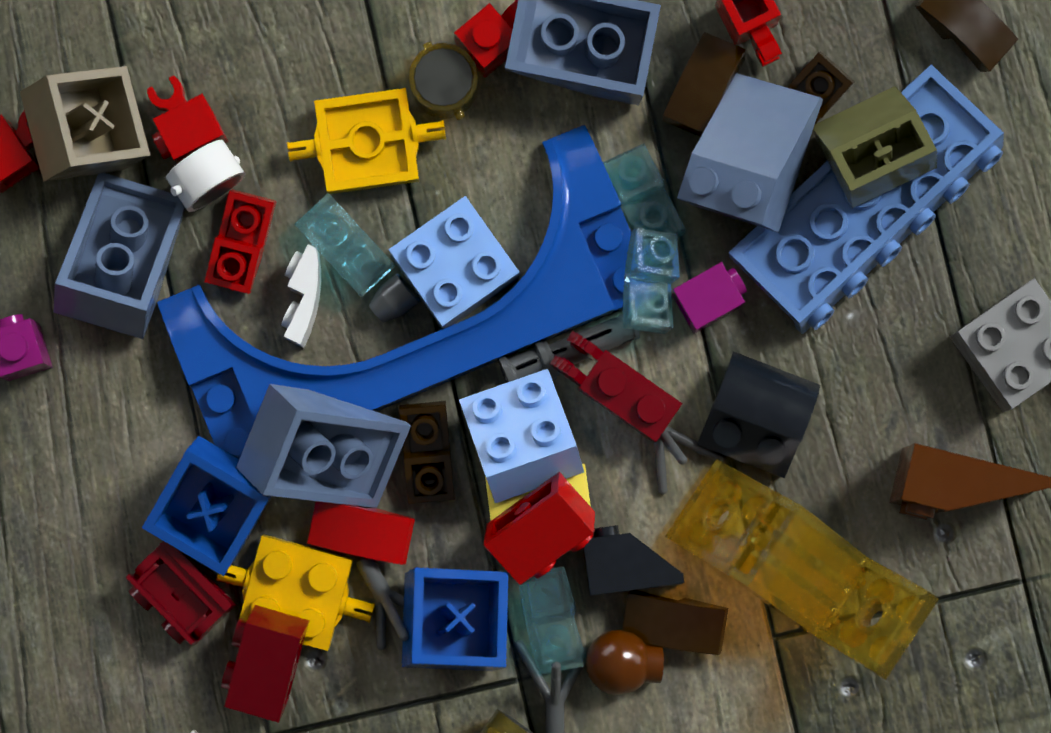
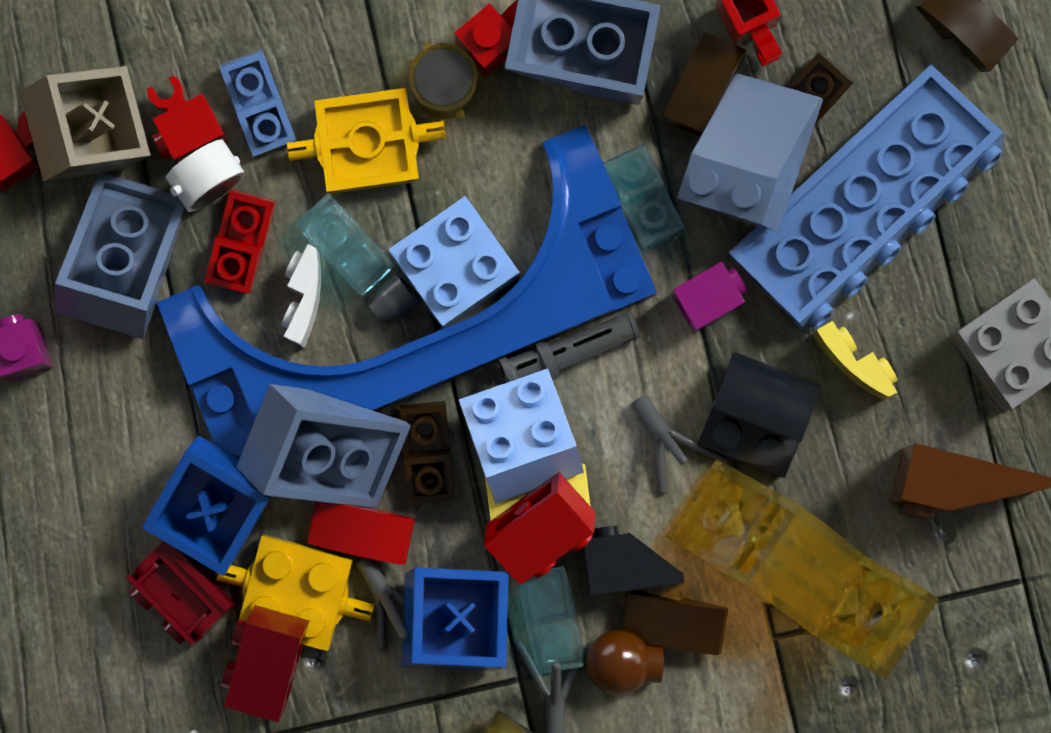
(257, 102): none -> medium blue slope
(620, 389): dark red hinge -> none
(648, 277): clear light blue slope -> none
(868, 372): none -> light yellow slope
(876, 146): olive slope -> none

